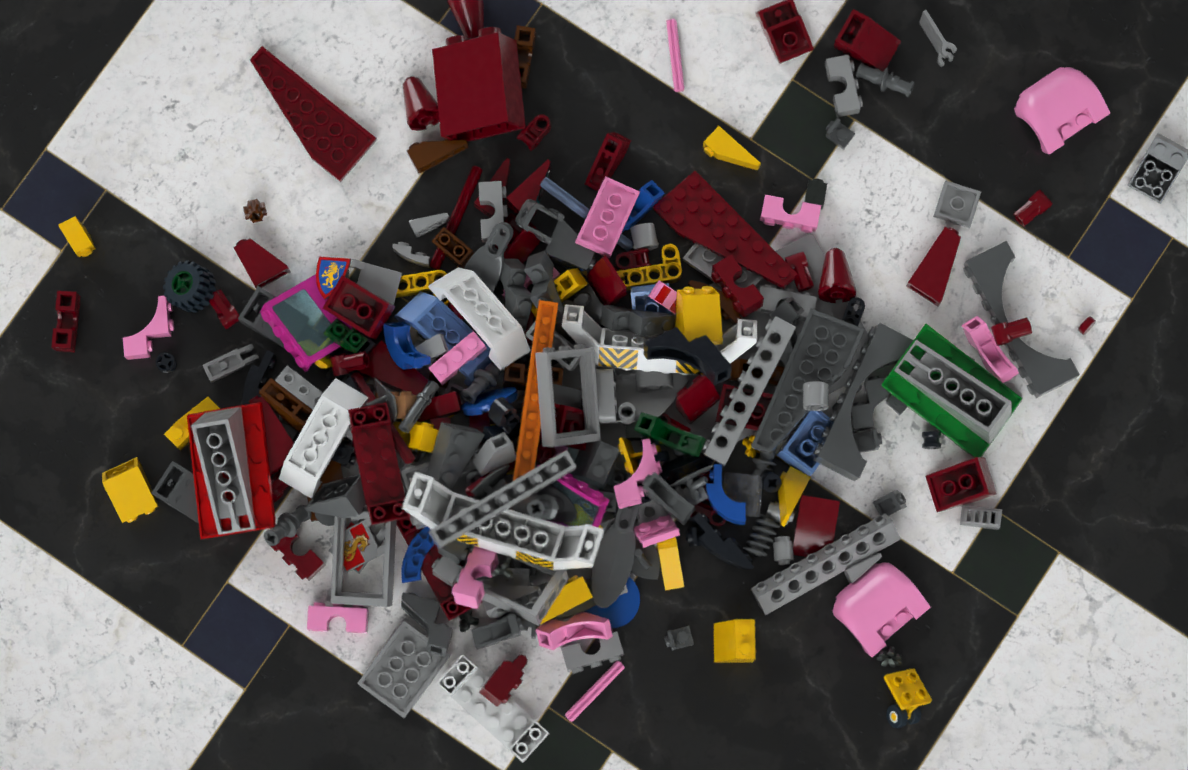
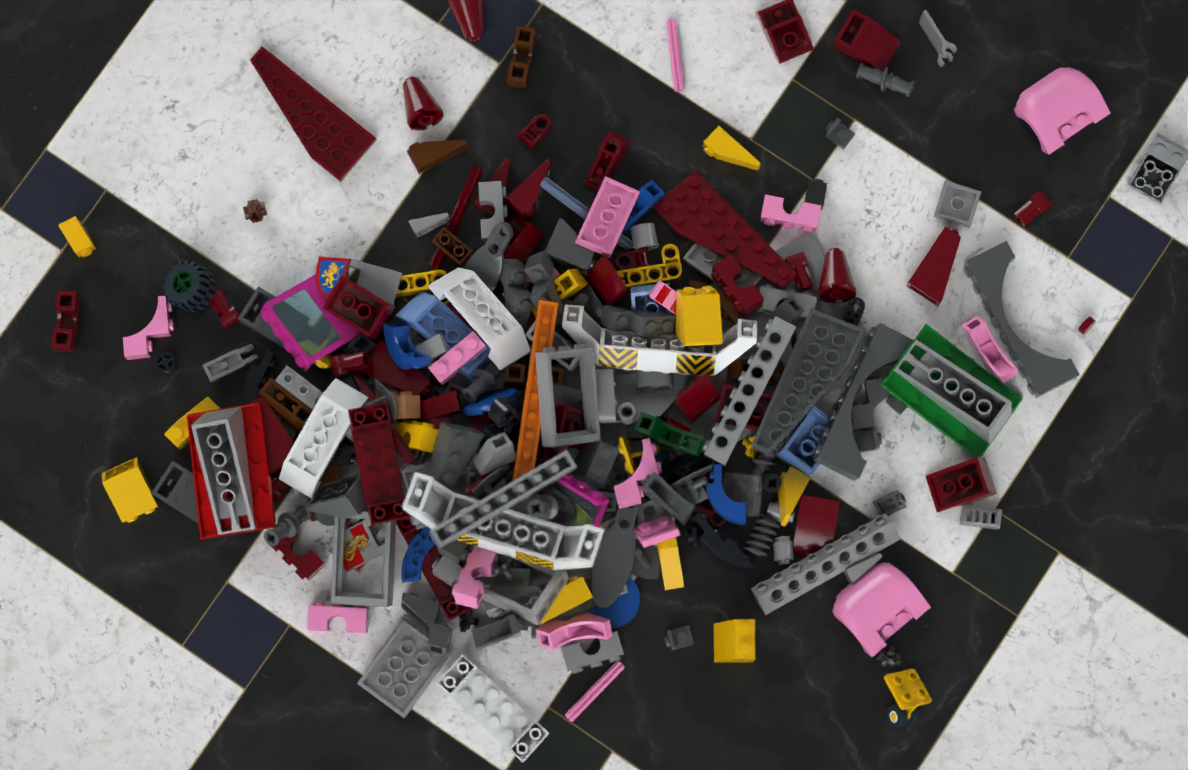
(259, 263): dark red slope -> none
(345, 337): dark green slope -> none
(406, 252): light grey slope -> none
(423, 399): dark grey pin -> none
(478, 86): dark red brick -> none
(503, 680): dark red hinge -> none
(527, 212): dark grey piece -> none
(698, 353): black arch -> none
(815, 396): light grey piece -> none
(841, 70): light grey arch -> none
(931, 440): black wheel -> none
(1006, 332): dark red piece -> none

